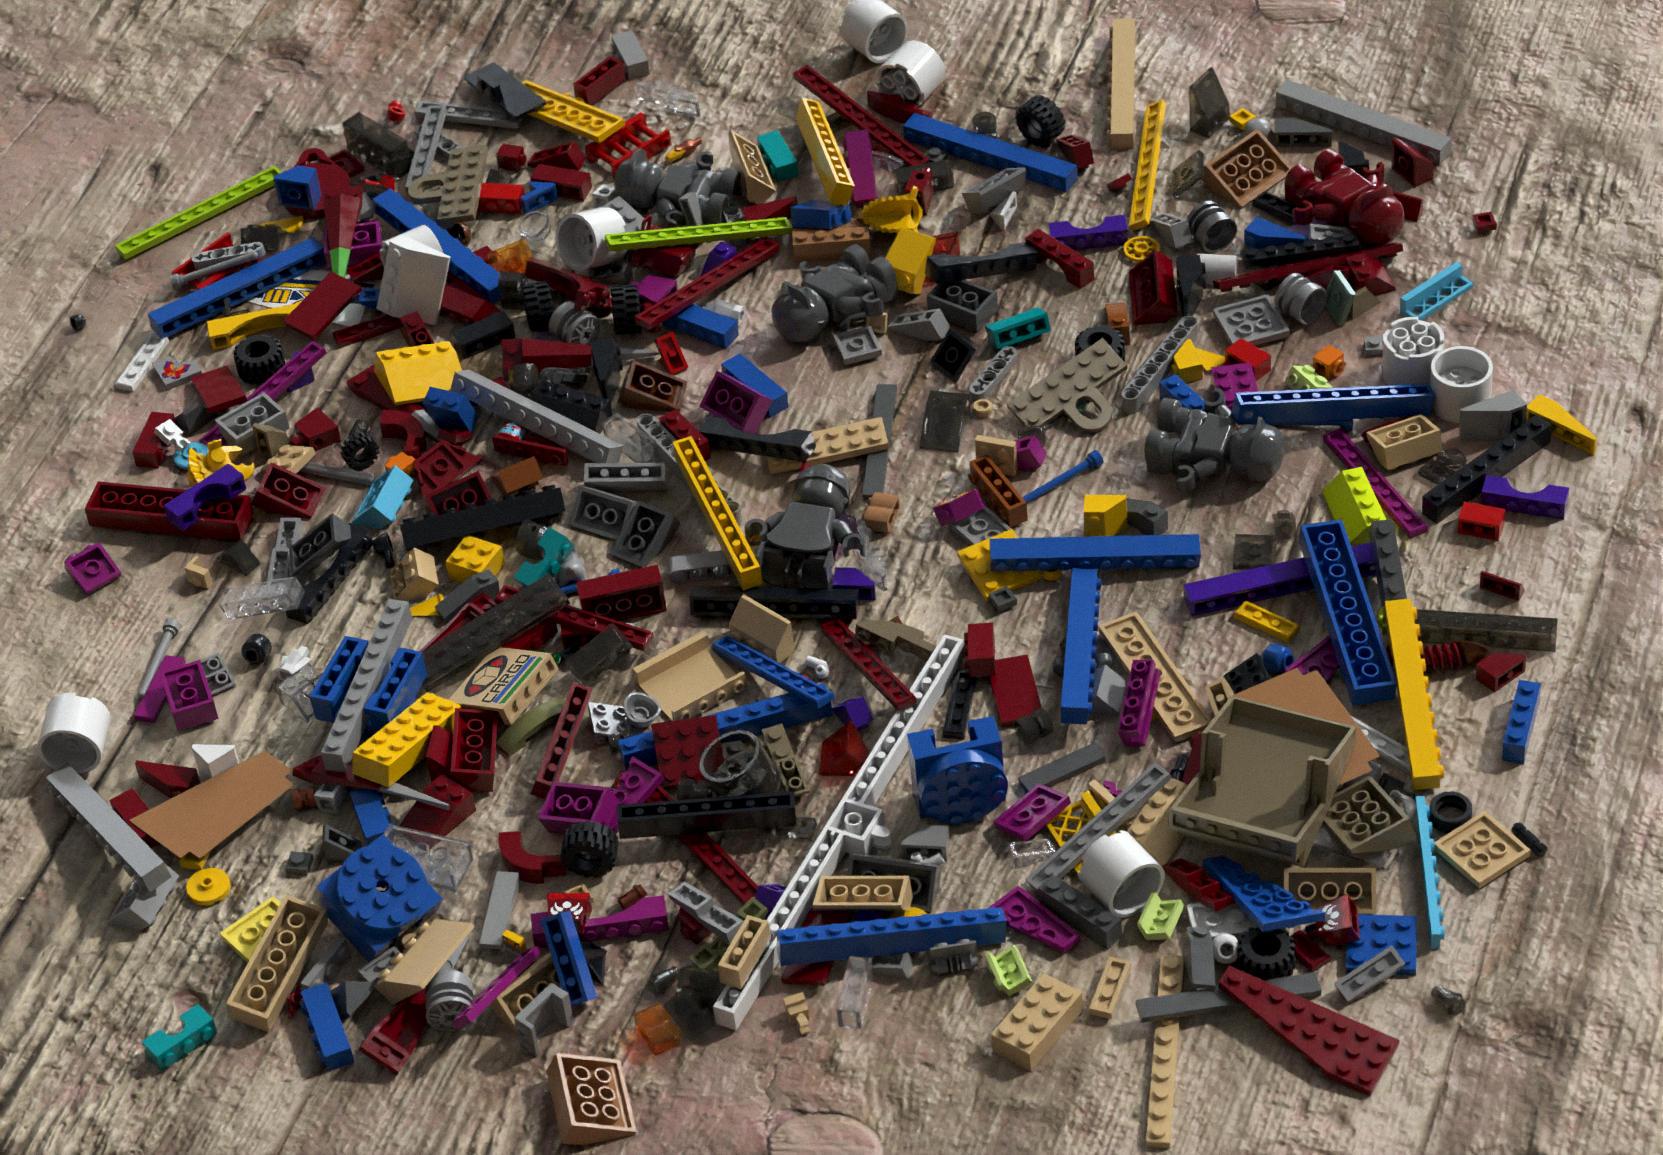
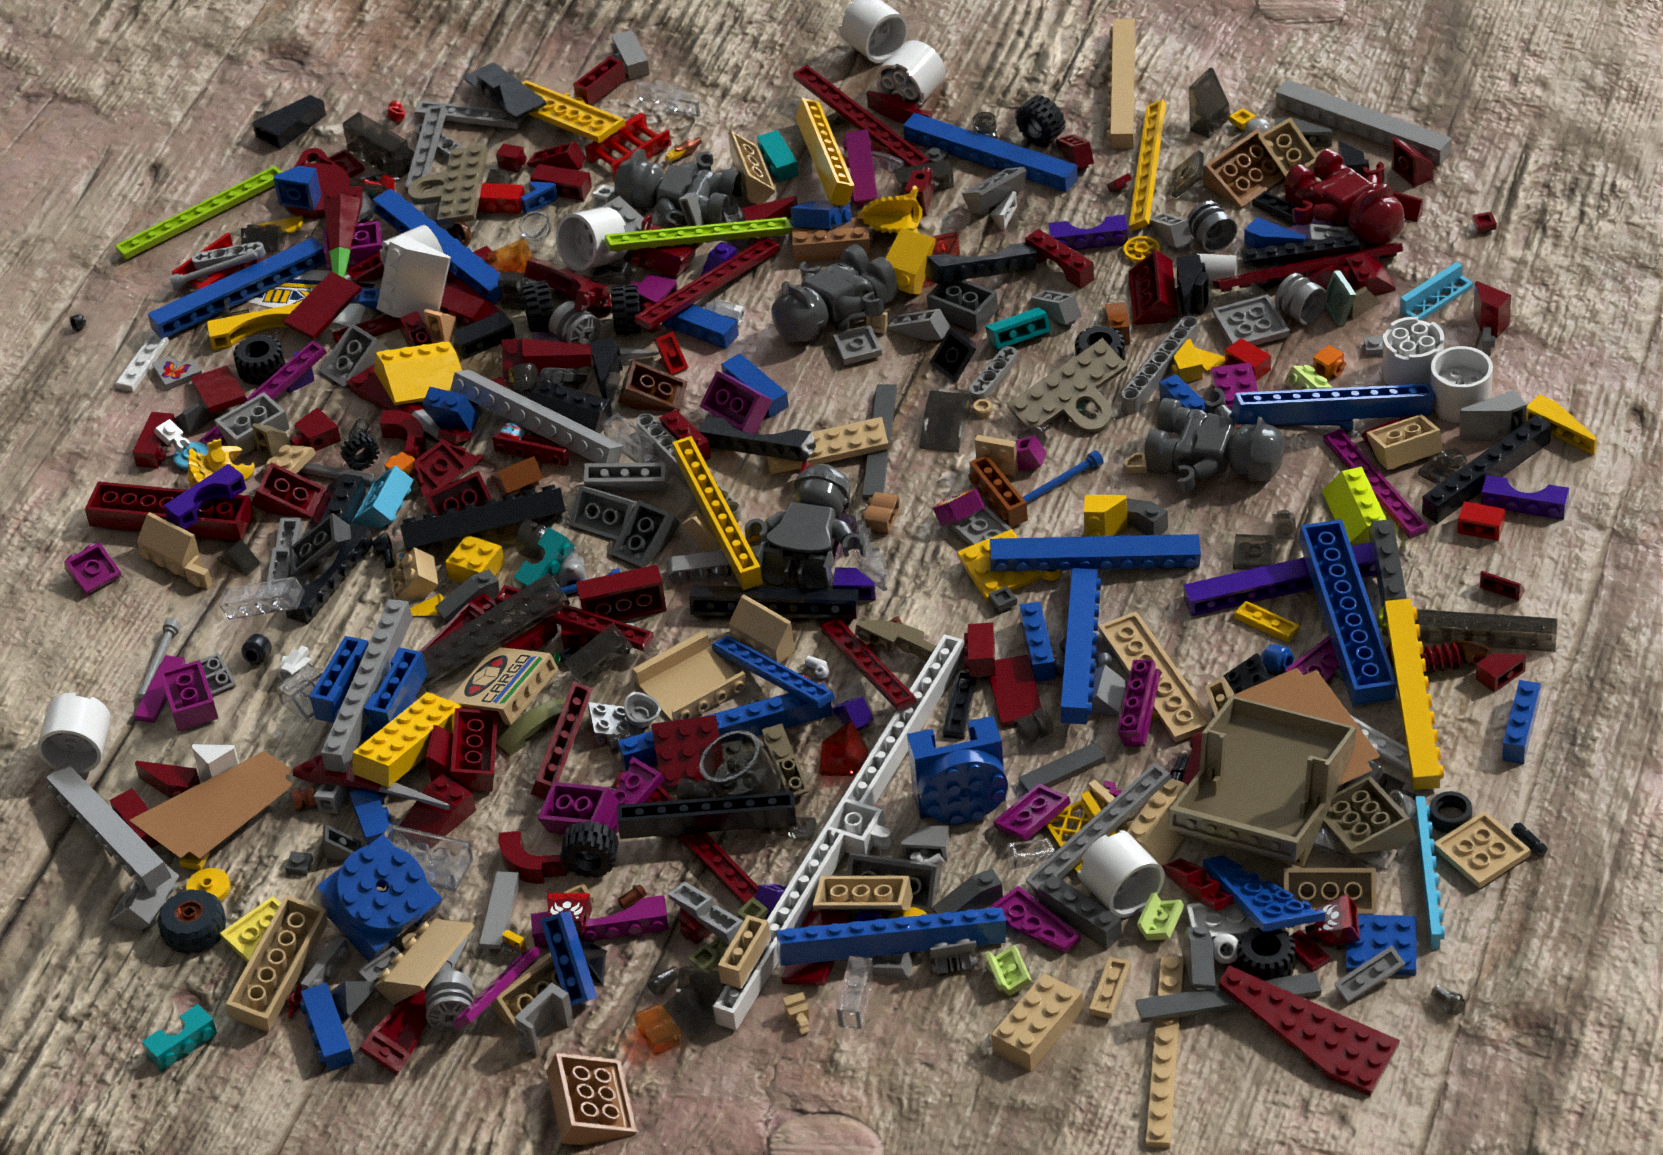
(166, 544): none -> tan slope
(191, 921): none -> black wheel
(290, 121): none -> black slope
(340, 498): none -> black slope
(351, 355): none -> light grey slope
(440, 325): none -> light nougat slope
(701, 532): none -> tan panel
(974, 894): none -> dark grey slope
(1037, 641): none -> blue brick
(1058, 305): none -> light grey slope
(1135, 464): none -> tan tile
(1201, 293): none -> black tile
(1288, 146): none -> tan slope
(1487, 341): none -> dark grey plate
(1491, 308): none -> dark red slope

